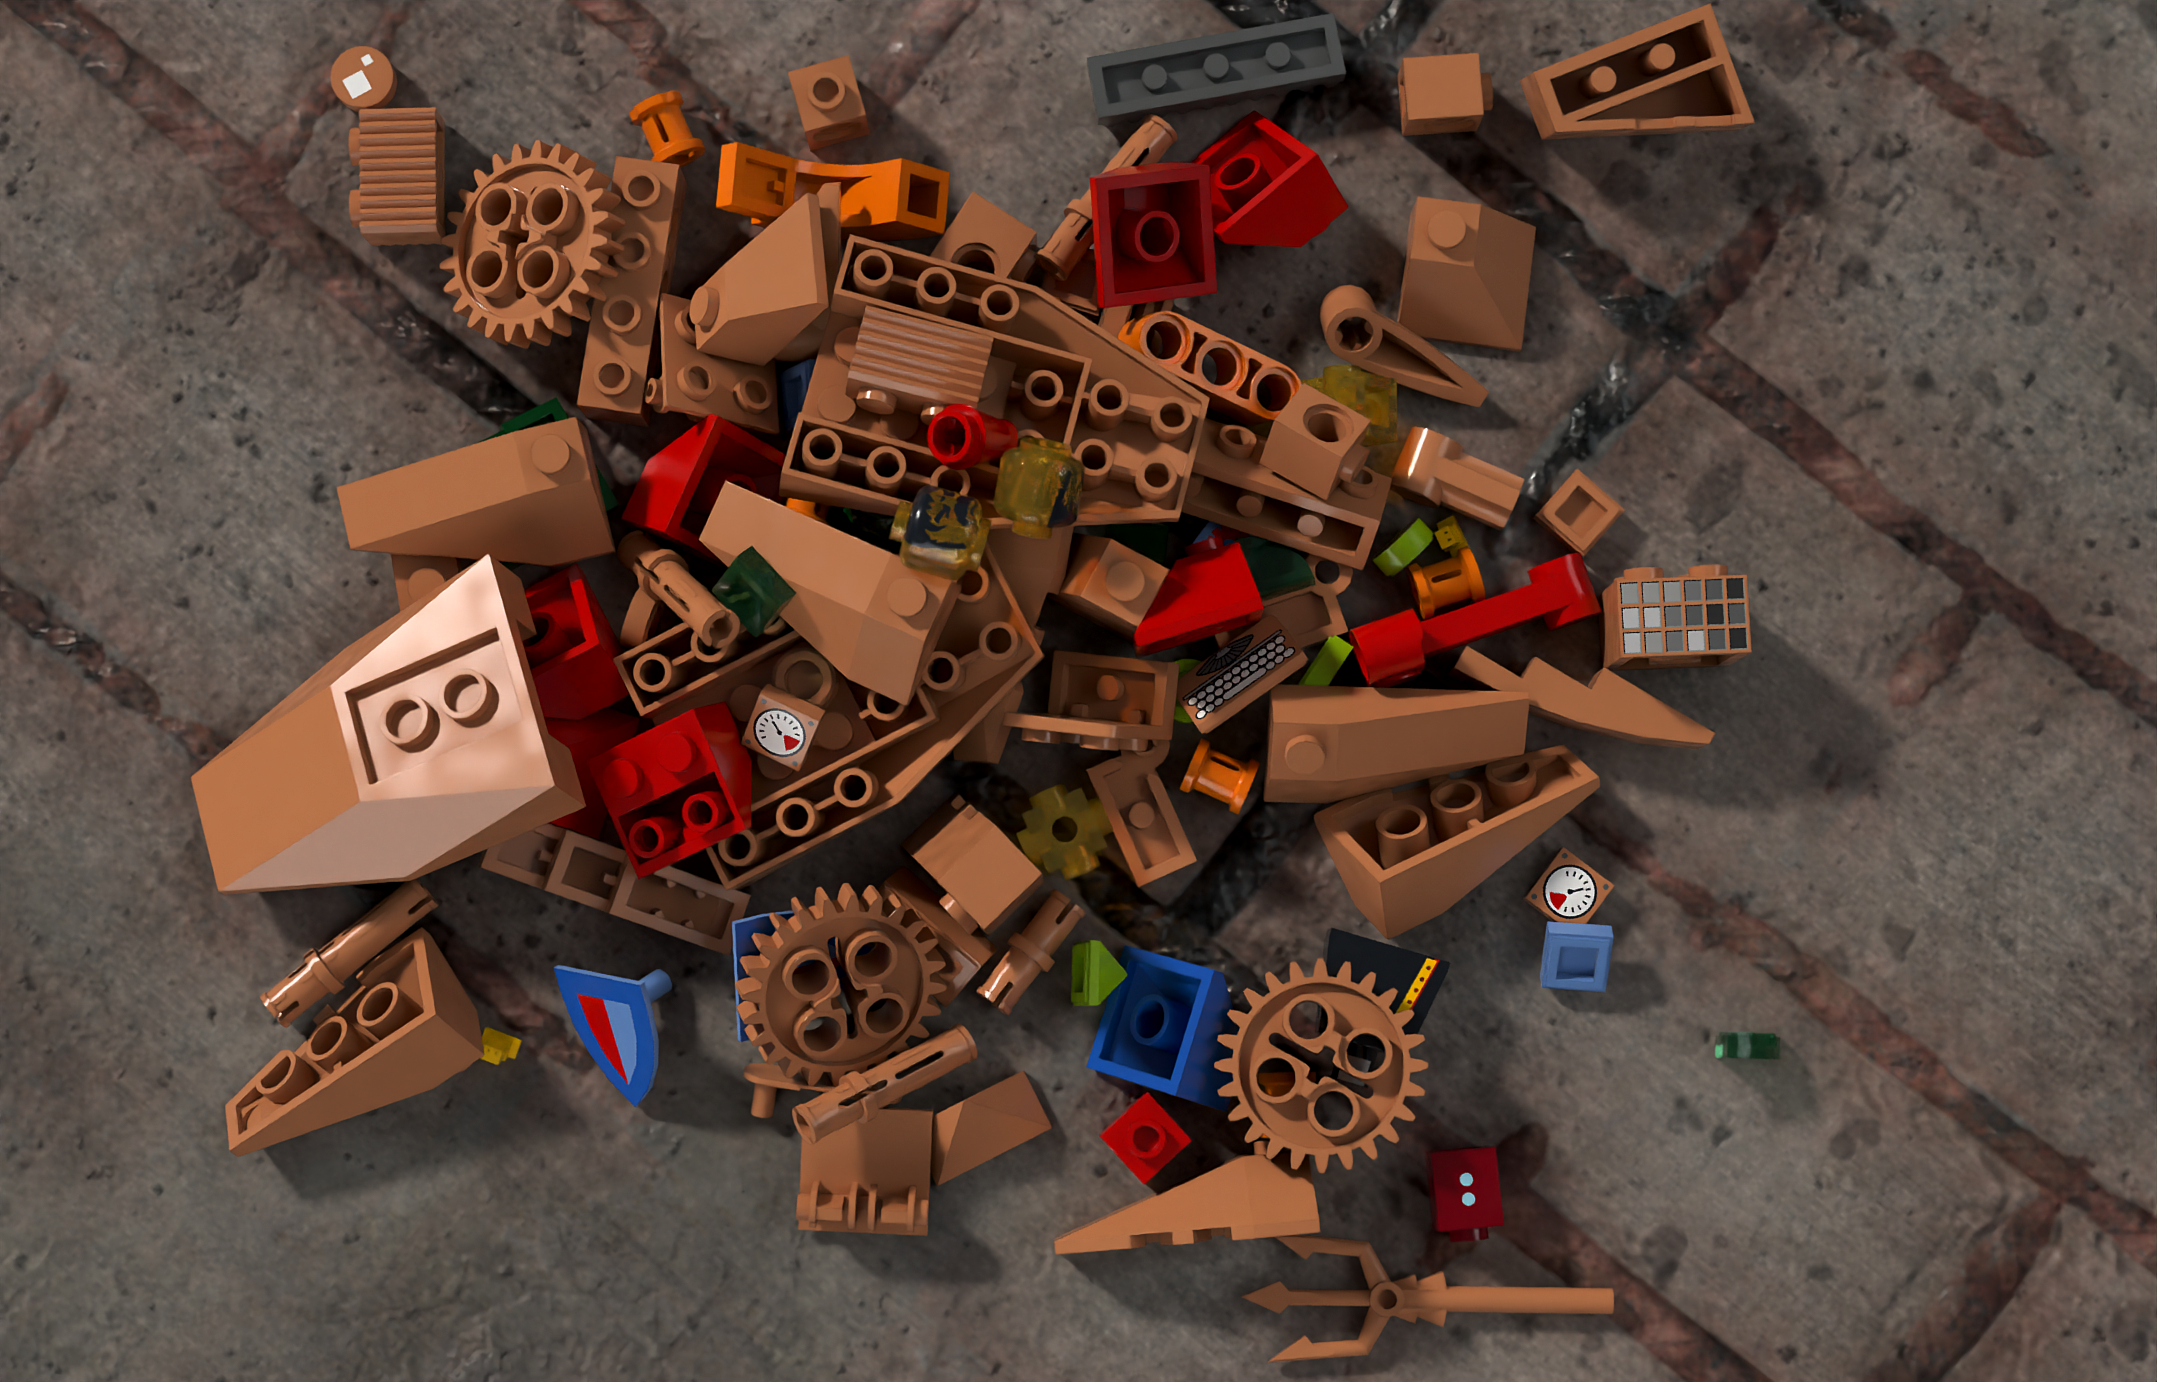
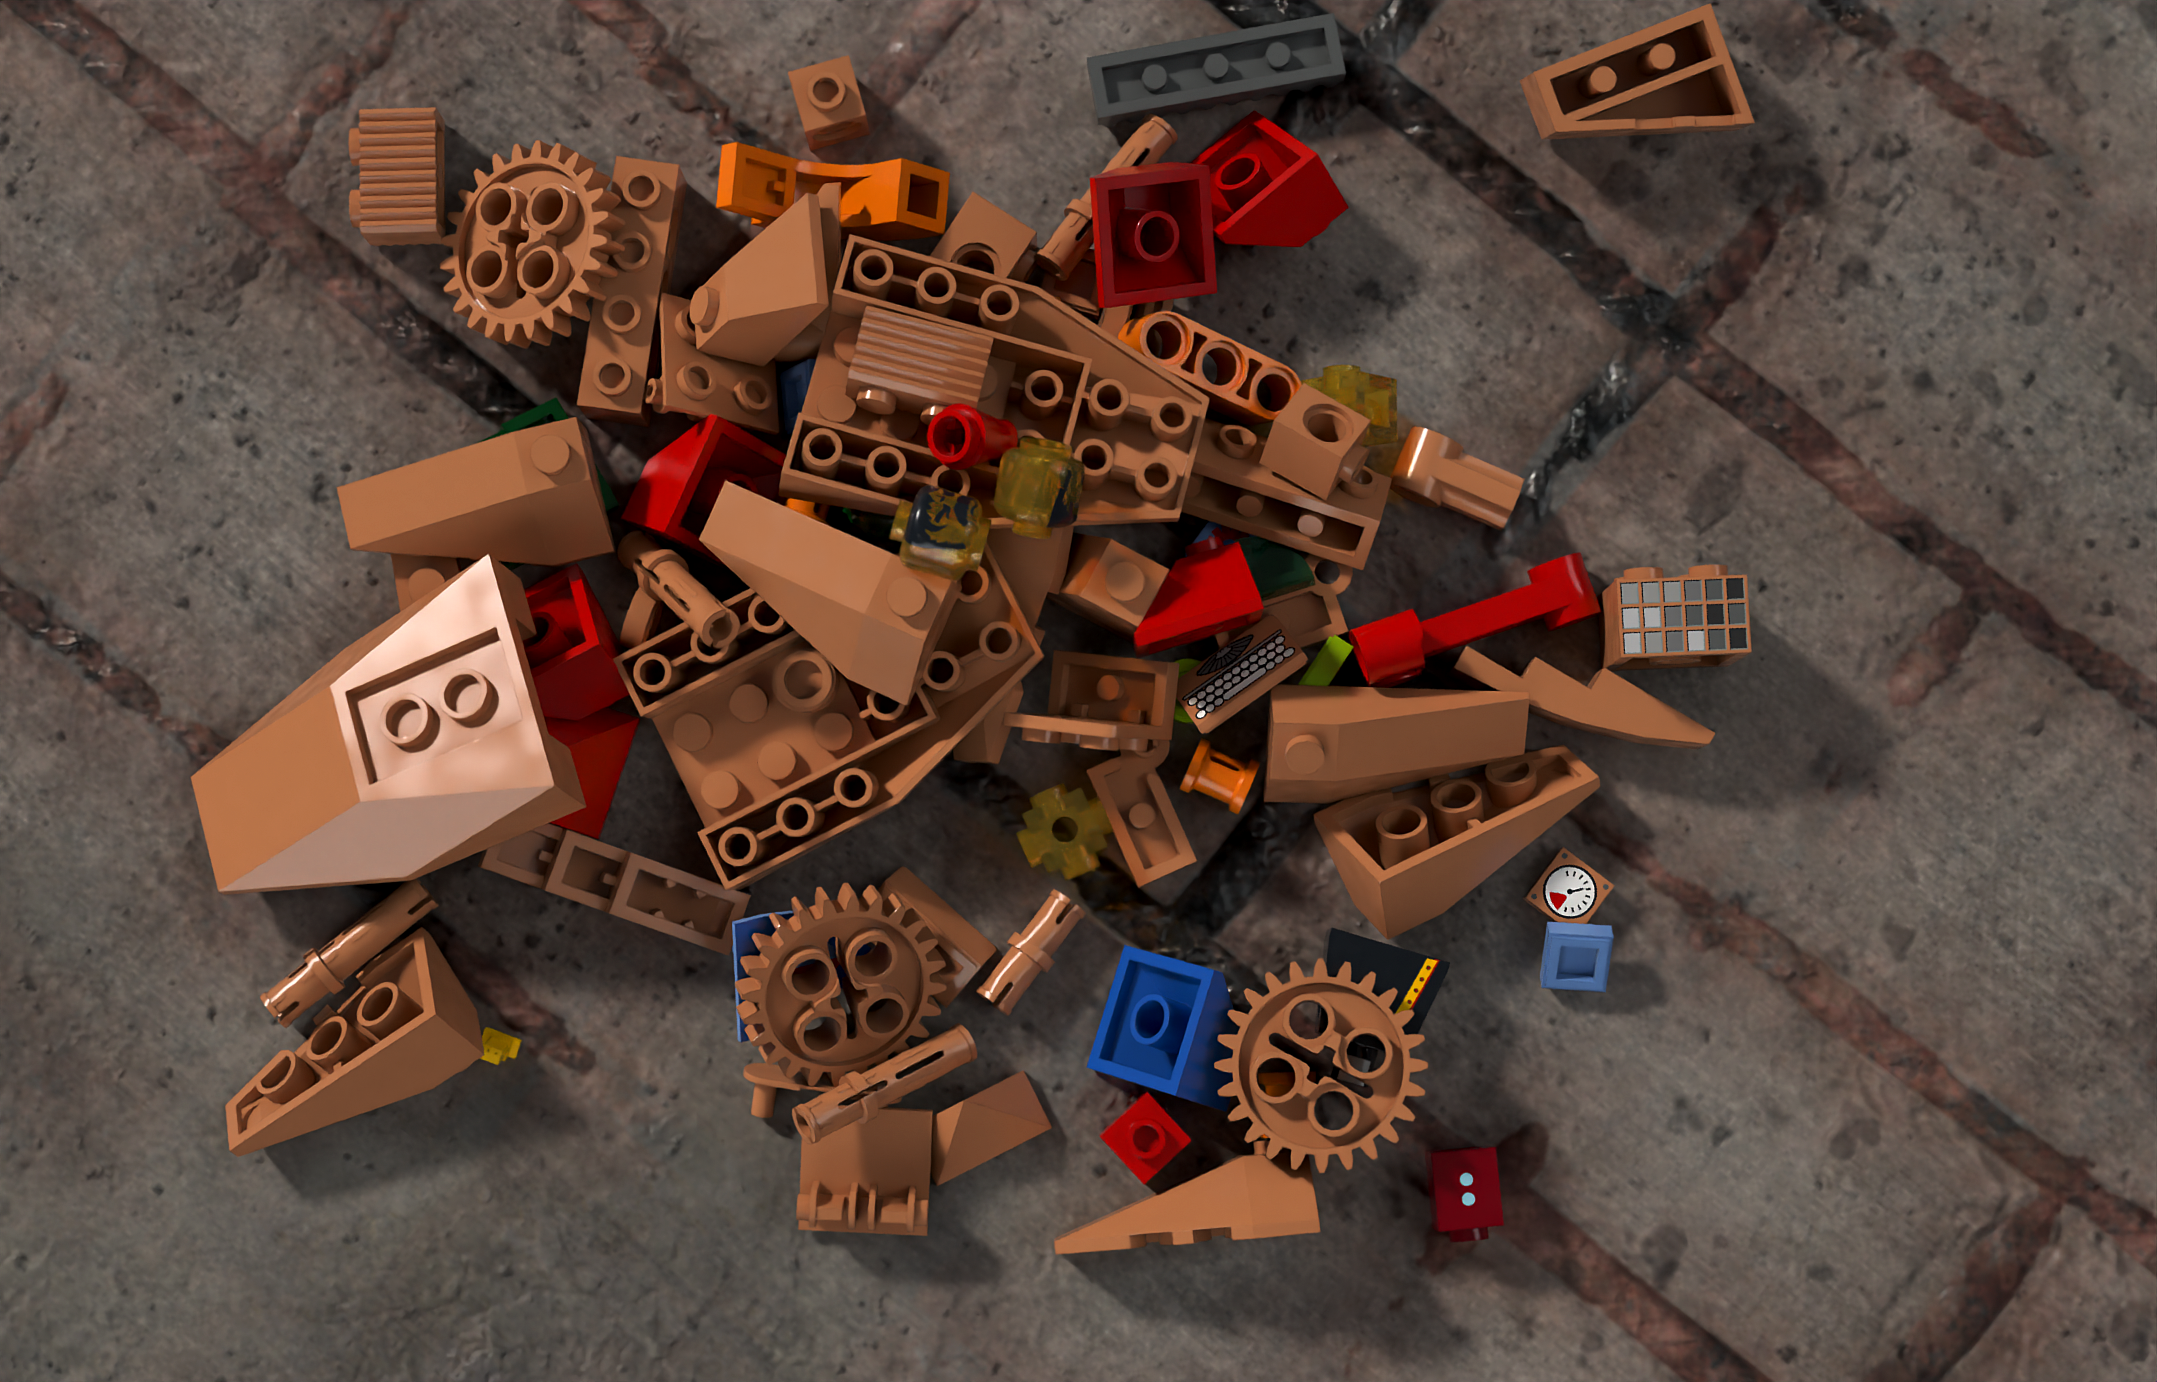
(363, 78): nougat tile -> none
(617, 1024): shield -> none
(667, 129): orange bush -> none
(677, 787): red slope -> none
(753, 591): clear green tile -> none
(782, 727): tile -> none
(973, 864): nougat wedge -> none
(1093, 973): lime slope -> none
(1142, 538): clear green tile -> none
(1392, 349): nougat piece -> none
(1403, 547): lime tile -> none
(1409, 1299): nougat piece -> none
(1443, 94): nougat brick -> none
(1445, 582): orange bush -> none
(1450, 535): yellow piece -> none
(1466, 274): nougat slope -> none
(1579, 513): nougat tile -> none
(1747, 1045): clear green tile -> none

